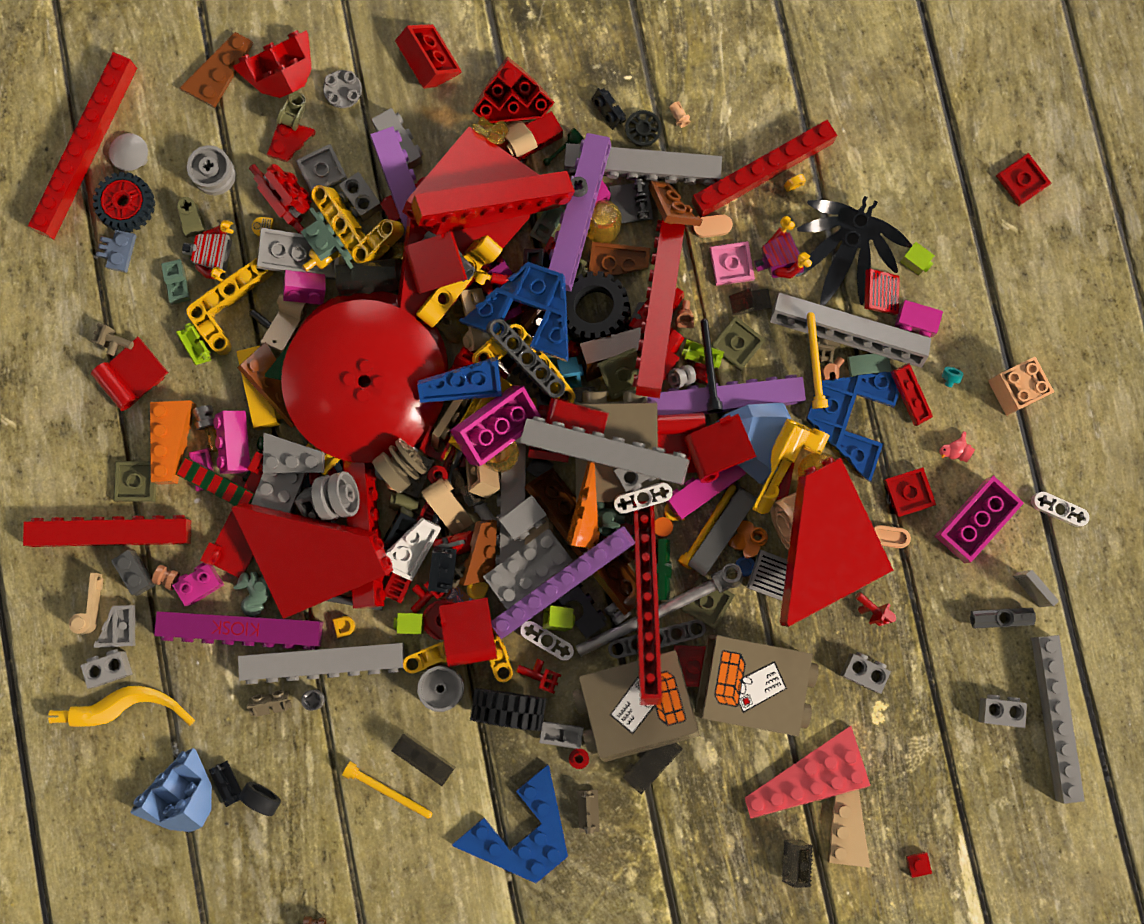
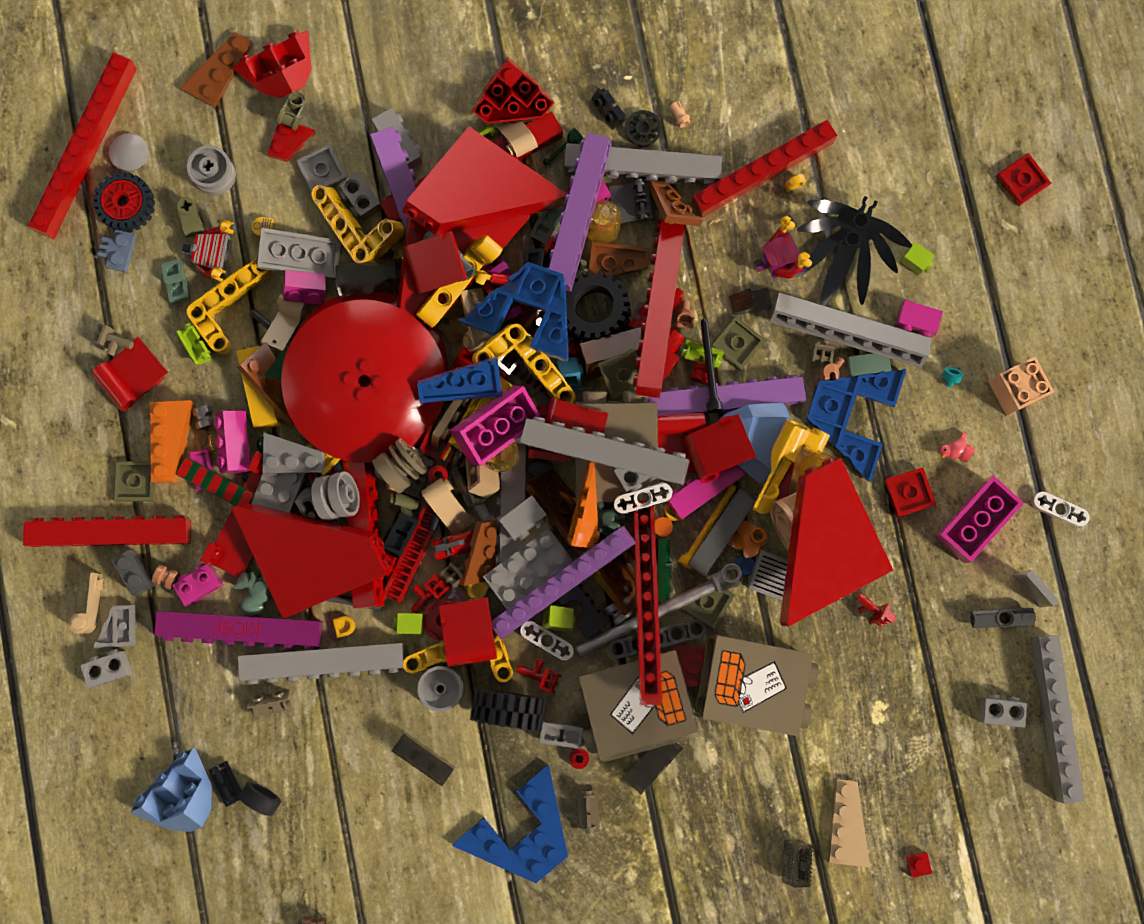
(113, 705): yellow animal -> none
(283, 194): red piece -> none
(313, 700): flat silver wheel -> none
(315, 261): yellow piece -> none
(322, 241): sand green bracket -> none
(342, 88): light grey dish -> none
(352, 771): yellow piece -> none
(412, 548): white wing -> none
(427, 55): red slope -> none
(442, 569): black hinge -> none
(492, 198): red brick -> none
(494, 133): clear yellow plate -> none
(516, 355): dark grey beam -> none
(577, 180): dark grey bush -> none
(683, 376): light grey wheel -> none
(713, 226): light nougat tile -> none
(731, 263): bright pink tile -> none
(819, 399): yellow piece -> none
(822, 774): coral wing -> none
(864, 676): light grey brick -> none
(882, 292): tile -> none
(893, 536): light nougat tile -> none
(911, 394): red tile -> none

